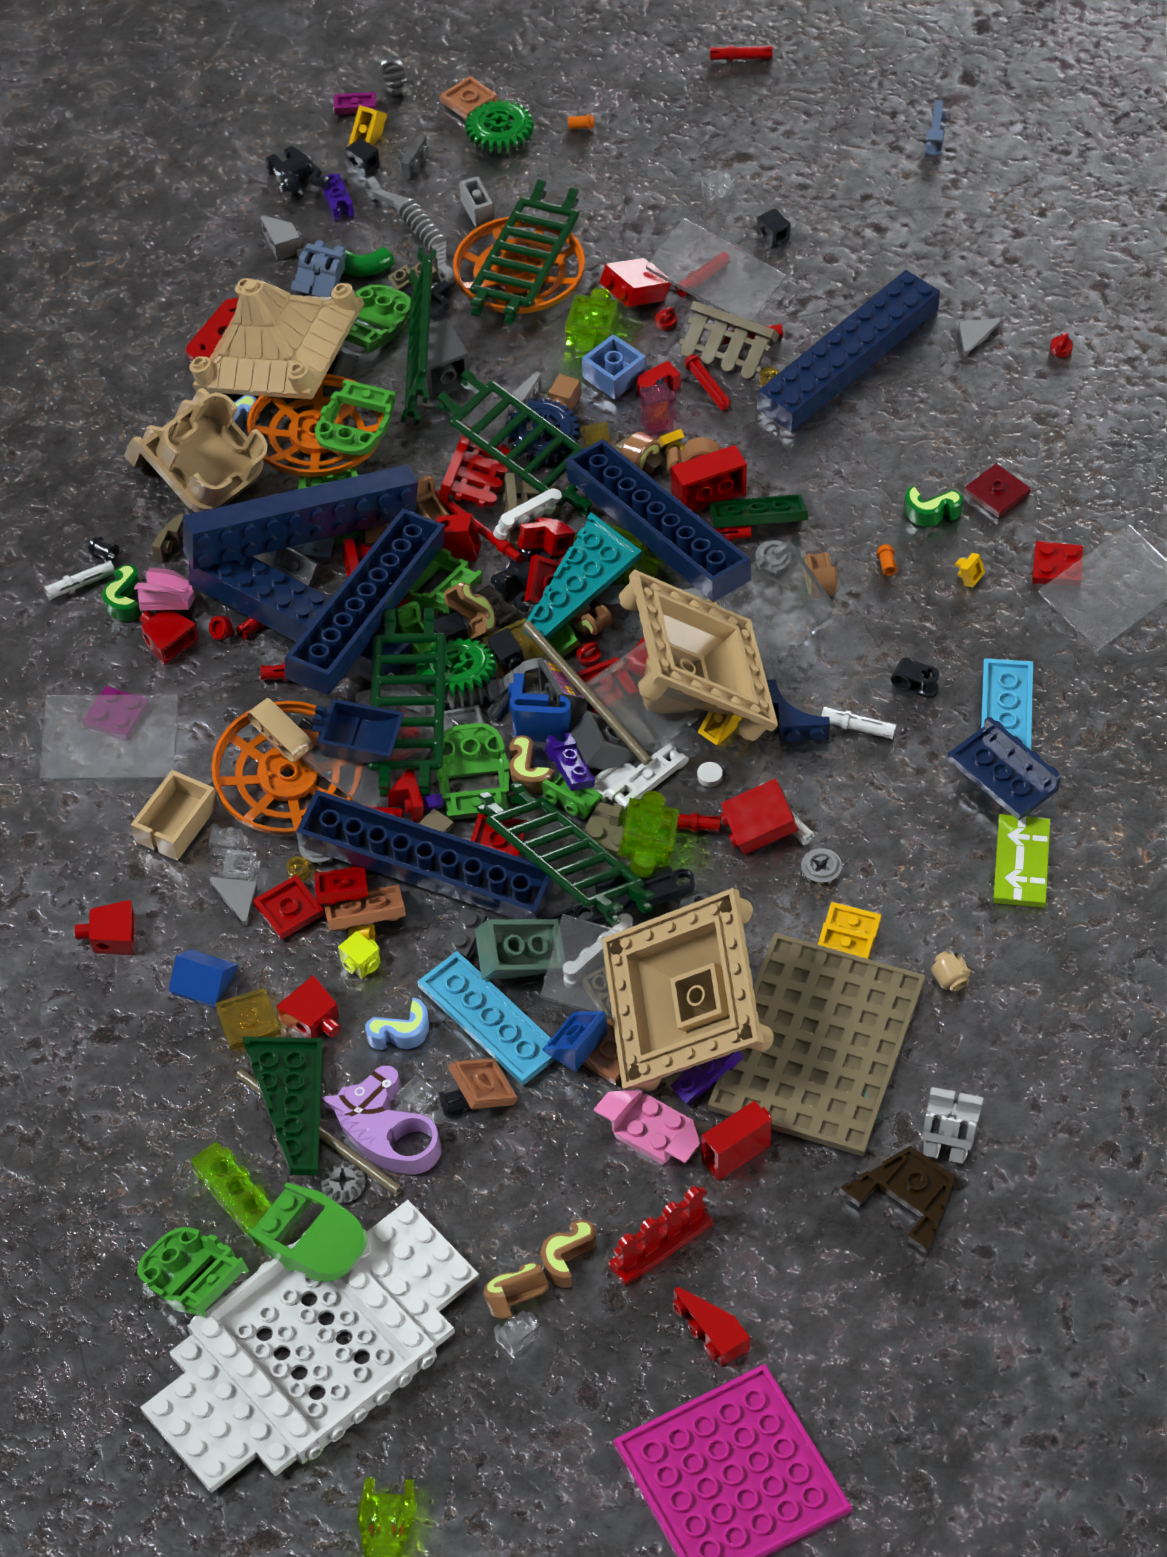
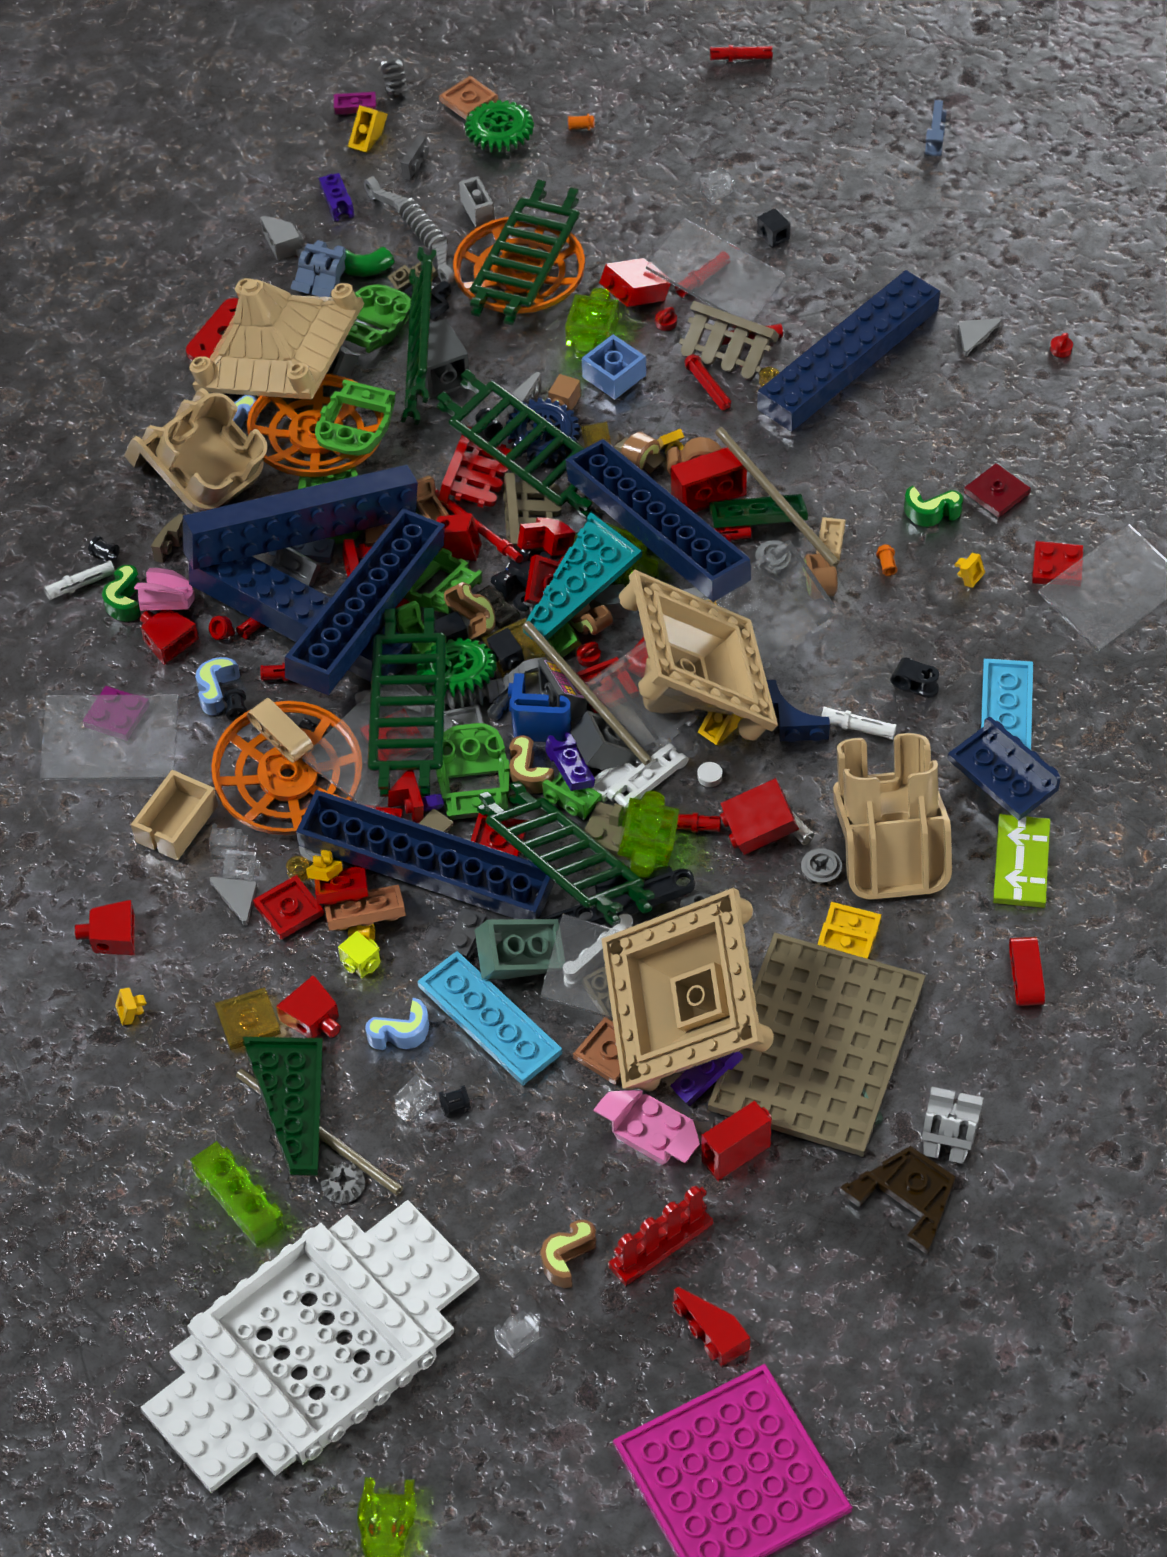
(129, 1006): none -> yellow tile
(179, 1258): bright green slope -> none
(201, 977): blue slope -> none
(208, 679): none -> light blue animal
(235, 704): none -> black bush
(295, 168): black animal -> none
(324, 867): none -> yellow tile
(328, 1245): bright green slope -> none
(356, 731): dark blue piece -> none
(362, 156): black brick -> none
(373, 1127): lavender animal -> none
(483, 1083): nougat plate -> none
(493, 428): none -> black bush
(514, 1288): medium nougat animal -> none
(527, 511): white plate -> none
(577, 1038): blue slope -> none
(657, 409): clear pink brick -> none
(660, 374): red leg -> none
(777, 497): none -> dark tan piece
(832, 534): none -> tan plate
(893, 821): none -> tan piece
(950, 971): tan head -> none
(1027, 971): none -> red beam

